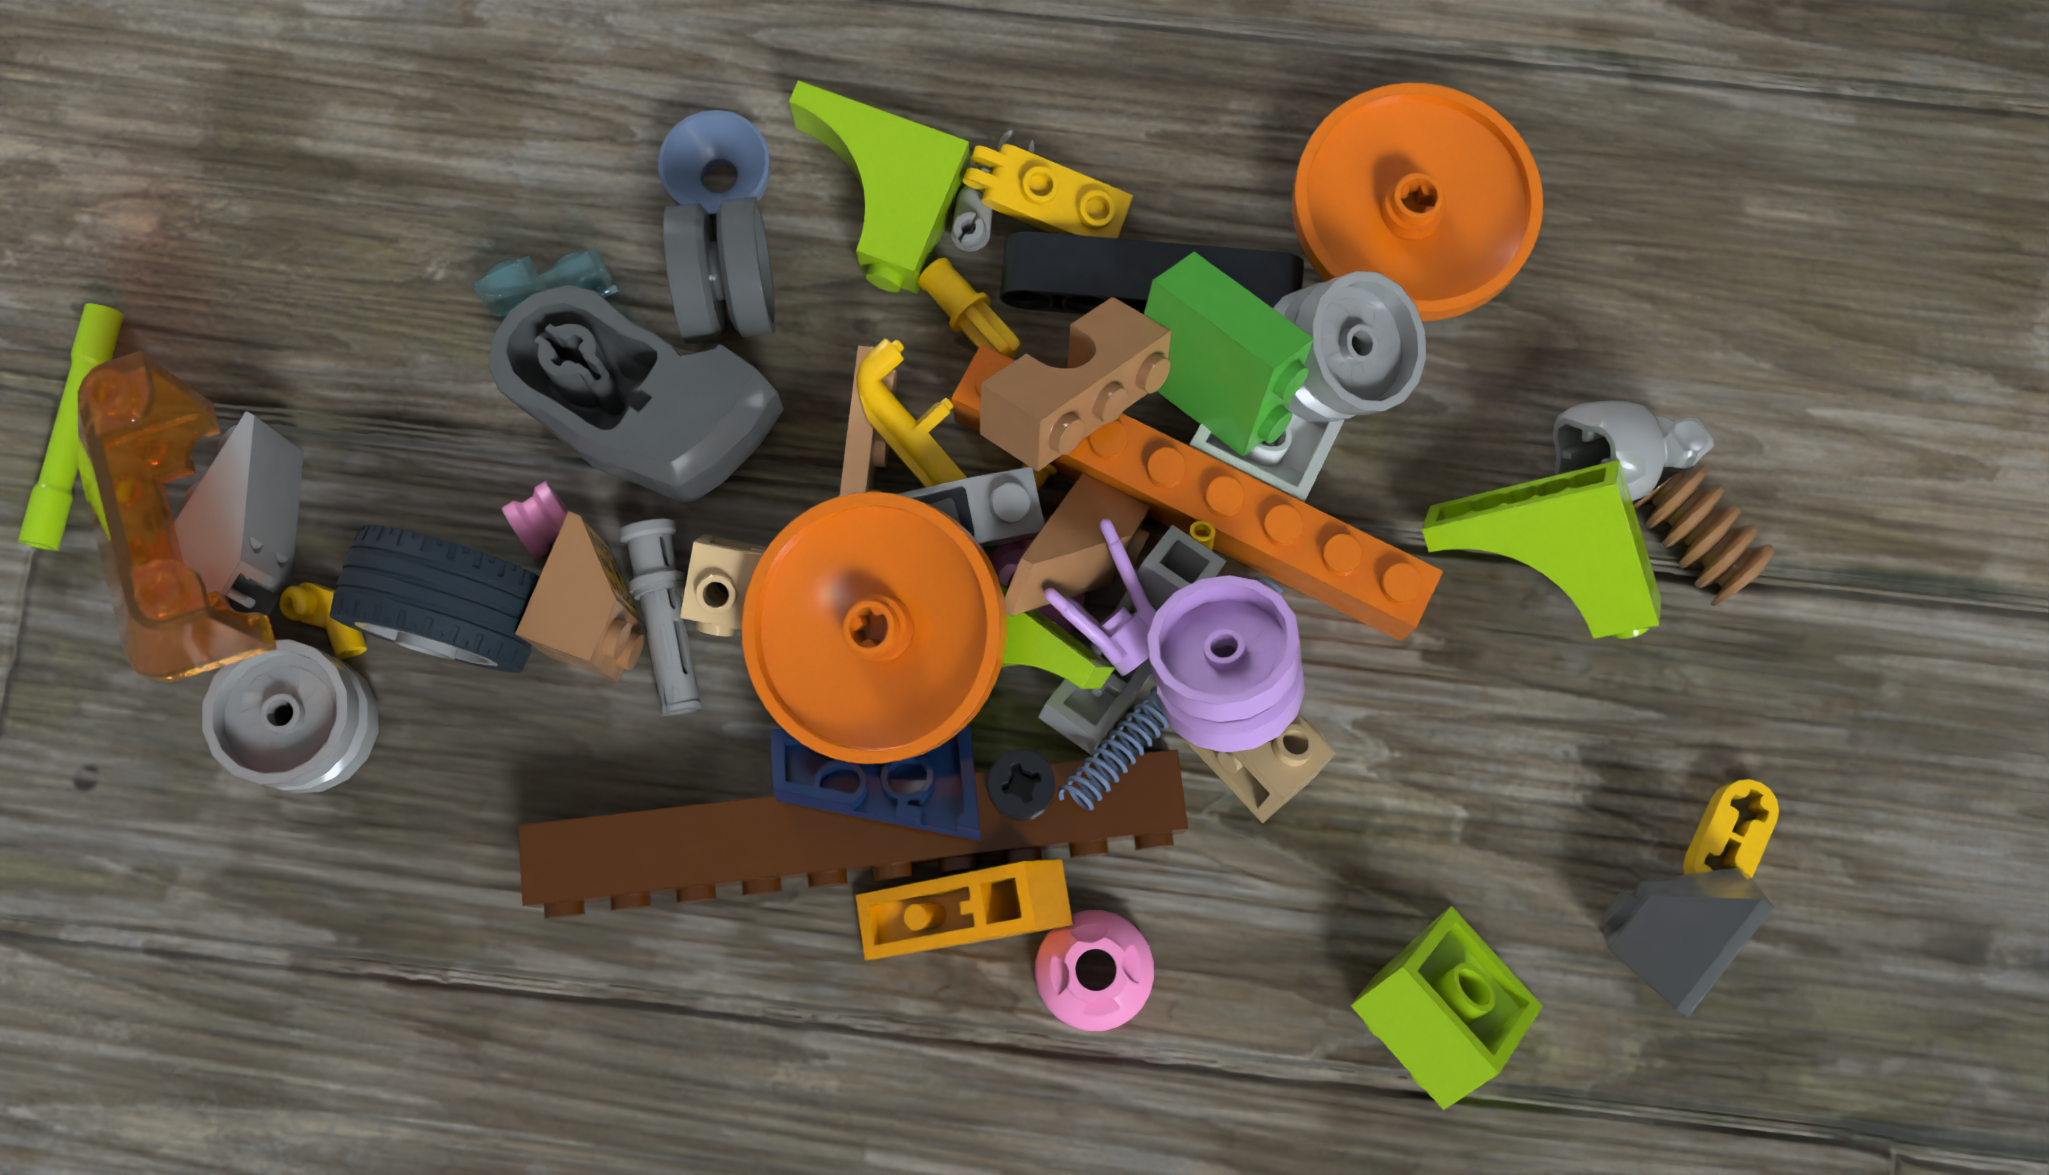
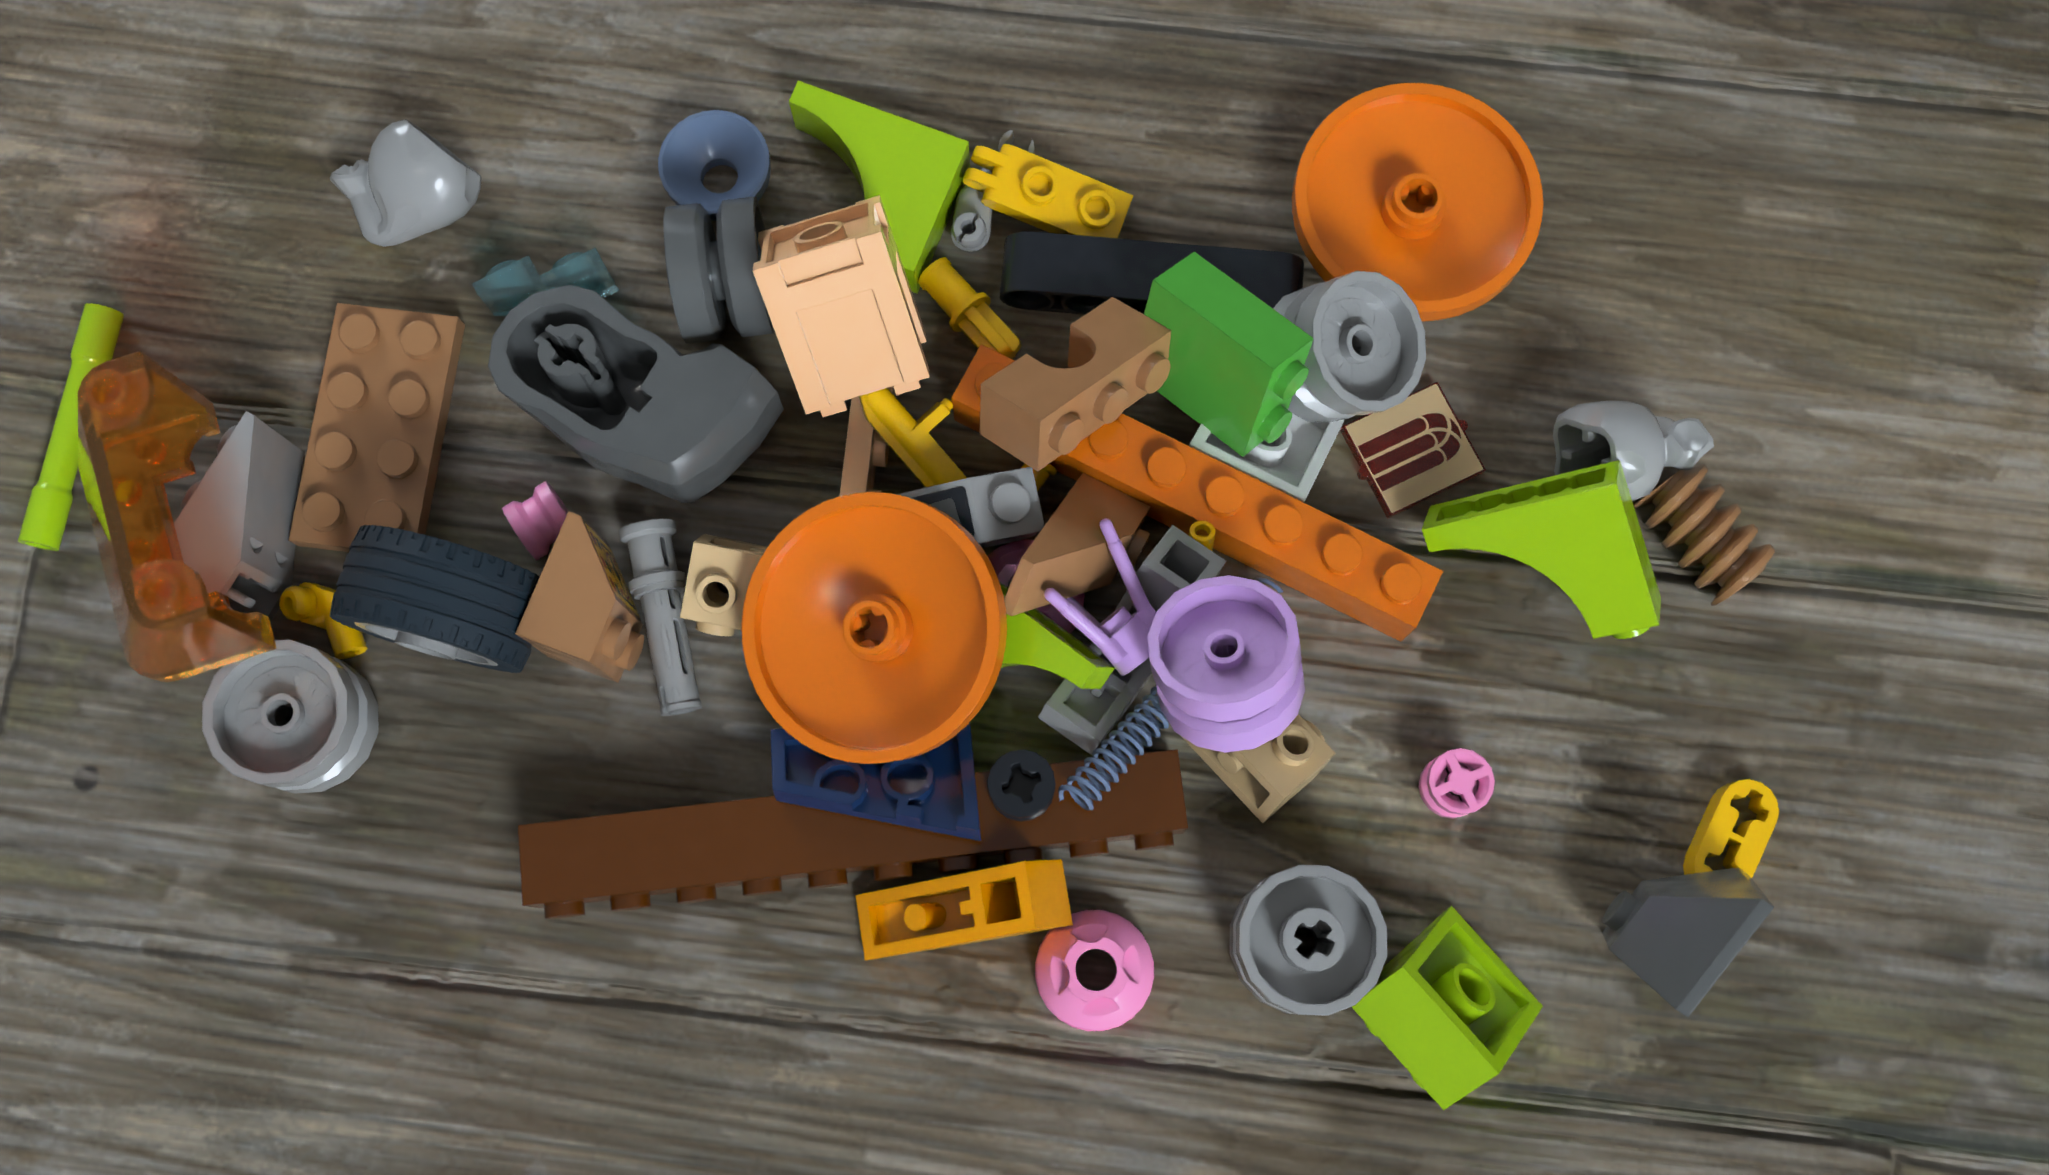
(377, 424): none -> medium nougat plate
(407, 186): none -> light grey piece
(842, 306): none -> light nougat container
(1346, 933): none -> light grey wheel
(1412, 450): none -> piece
(1468, 777): none -> bright pink wheel

